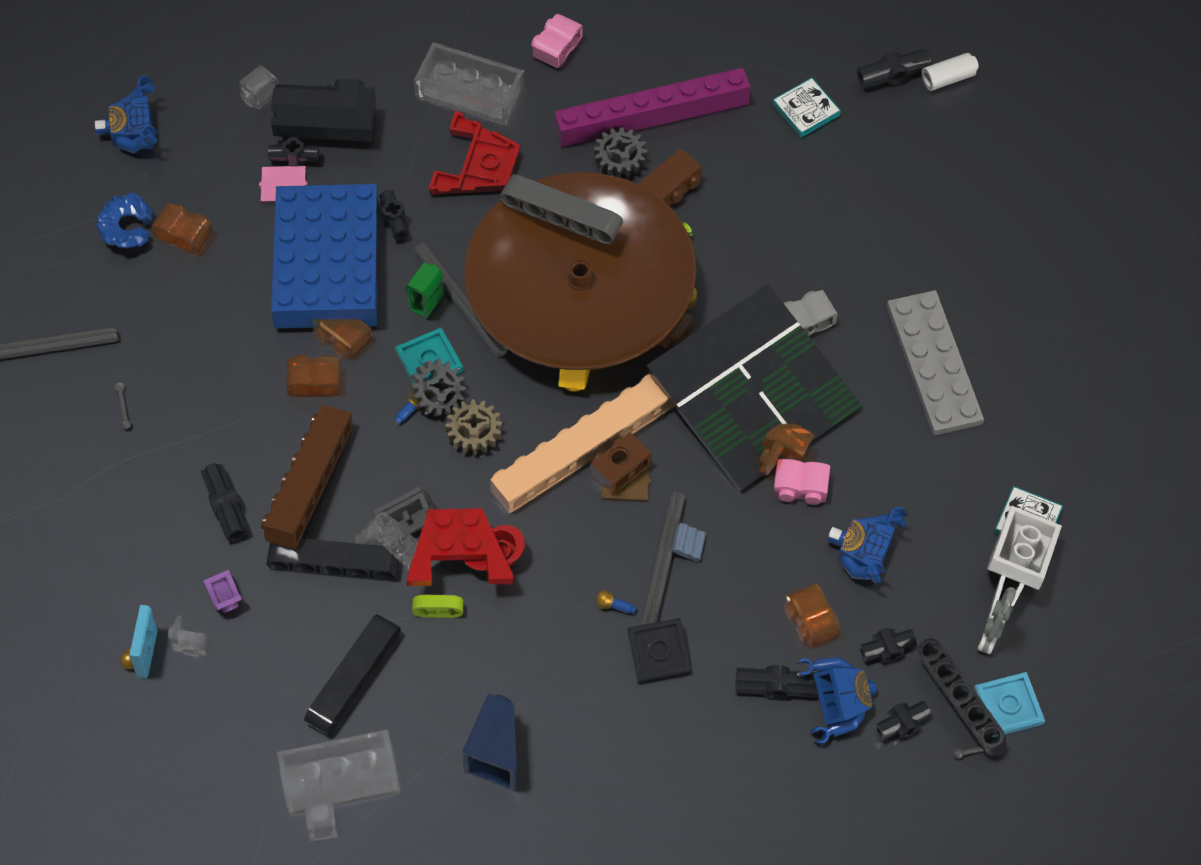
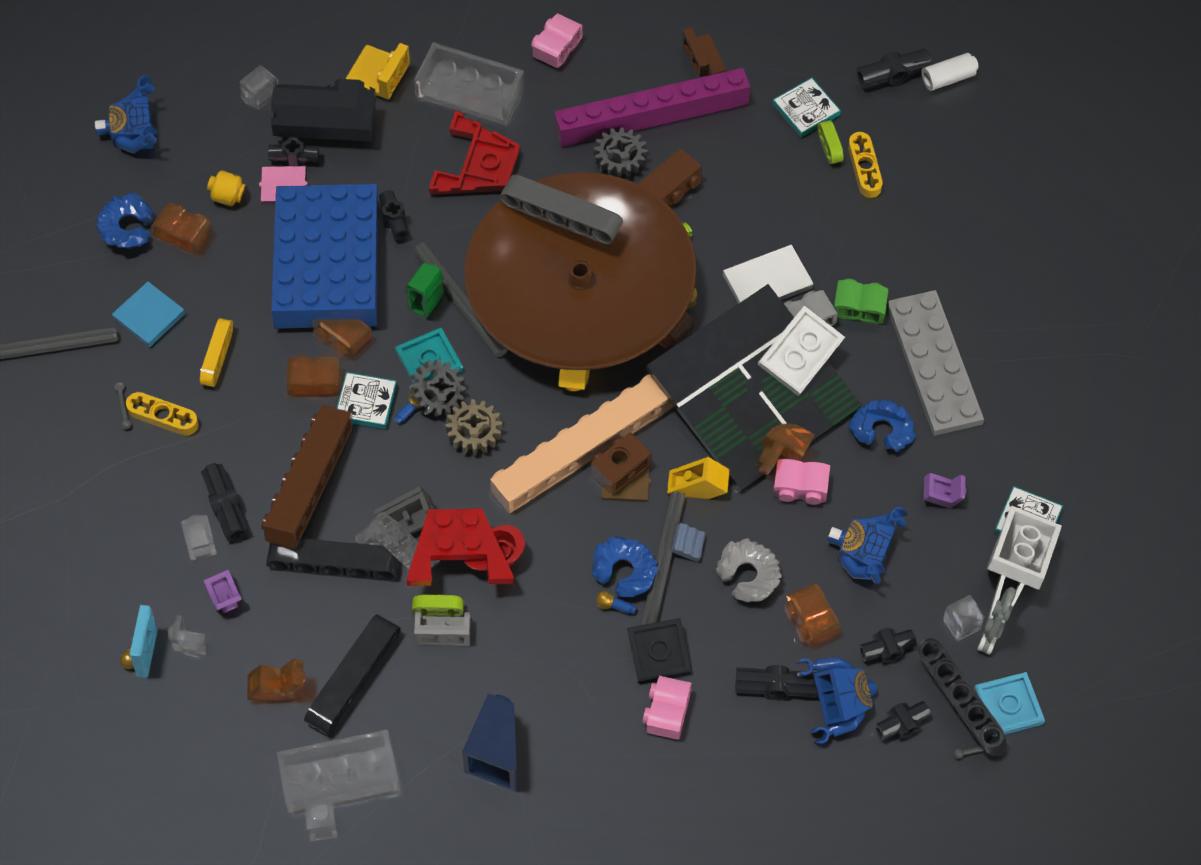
(148, 314): none -> dark azure tile
(170, 422): none -> yellow beam
(198, 537): none -> clear brick
(216, 352): none -> yellow beam
(226, 188): none -> yellow head
(276, 684): none -> clear orange brick
(367, 399): none -> tile
(381, 69): none -> yellow bracket
(442, 630): none -> light grey hinge
(635, 554): none -> blue piece
(668, 707): none -> bright pink brick
(699, 479): none -> yellow slope
(702, 53): none -> reddish brown panel
(761, 558): none -> light grey piece
(778, 269): none -> white tile
(801, 350): none -> white tile
(830, 142): none -> lime beam
(860, 301): none -> bright green brick
(867, 155): none -> yellow beam
(887, 411): none -> blue piece
(944, 490): none -> medium lavender bracket
(963, 617): none -> clear brick

